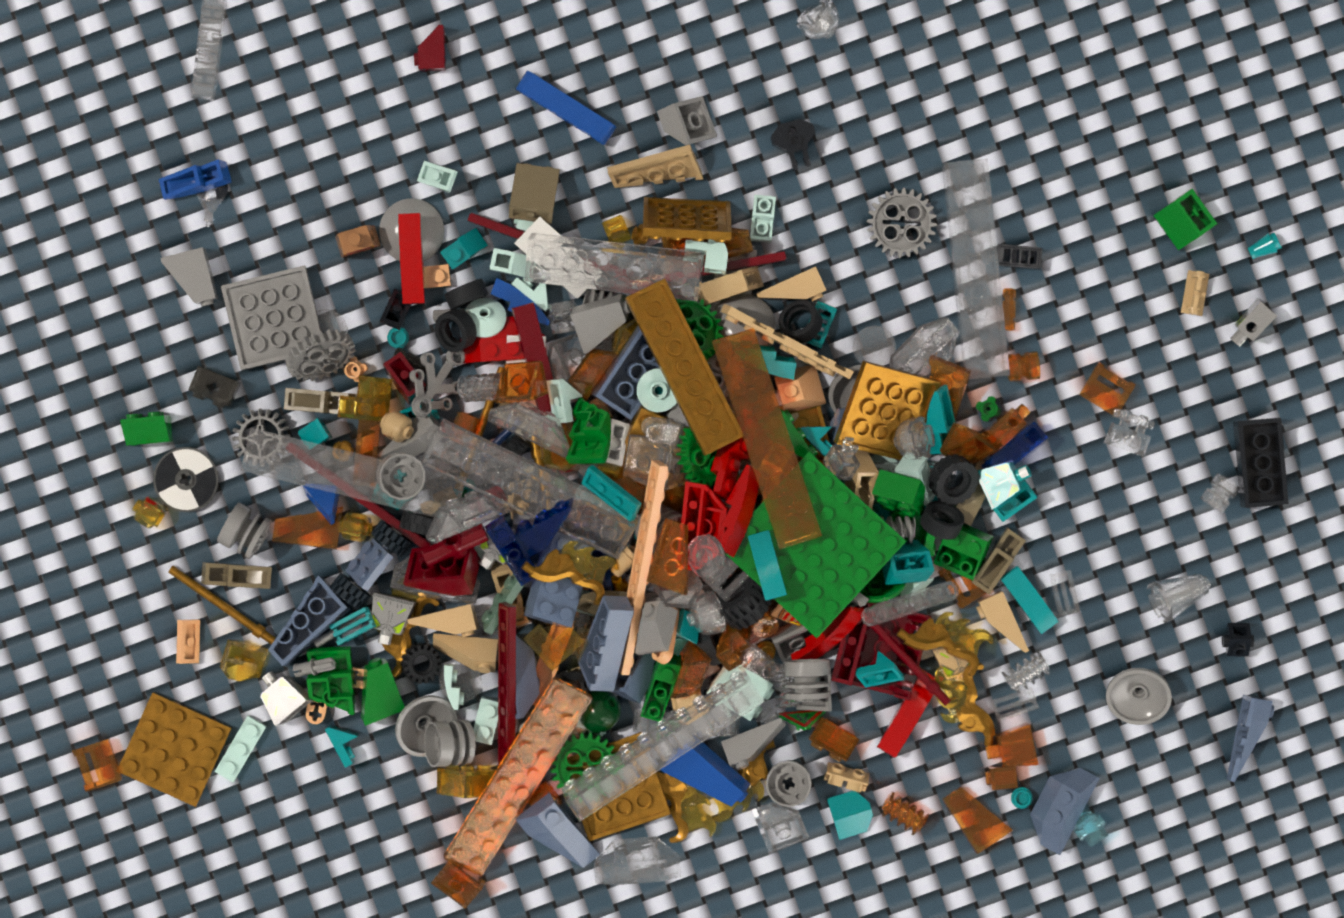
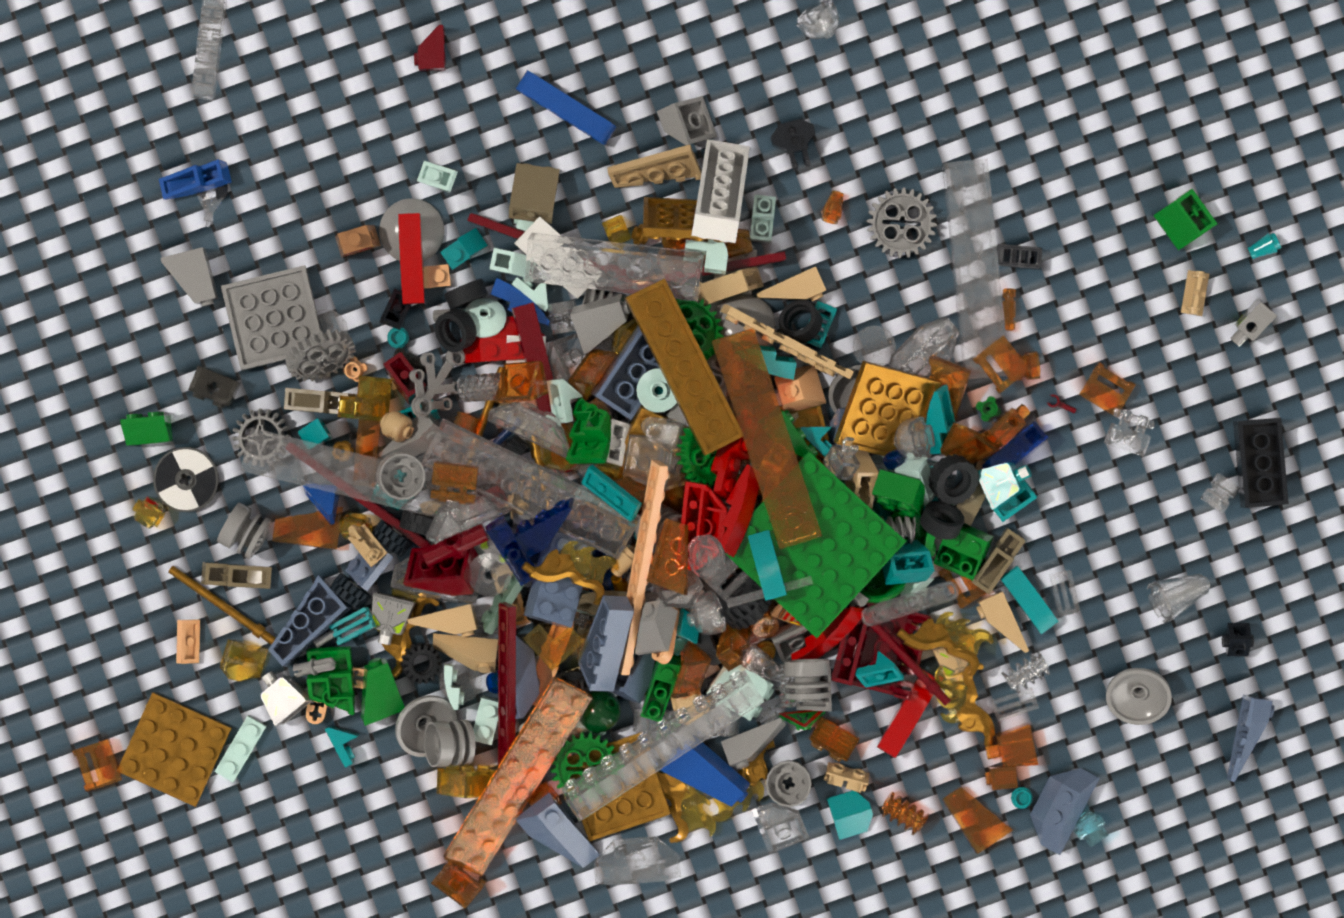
(366, 544): none -> tan hinge
(454, 476): none -> clear orange plate
(492, 682): none -> clear blue tile
(500, 574): none -> clear dish
(720, 191): none -> white brick
(745, 598): none -> clear bar
(833, 208): none -> clear orange cone
(893, 459): none -> clear blue tile
(1007, 360): none -> clear orange plate
(1060, 404): none -> dark red hand

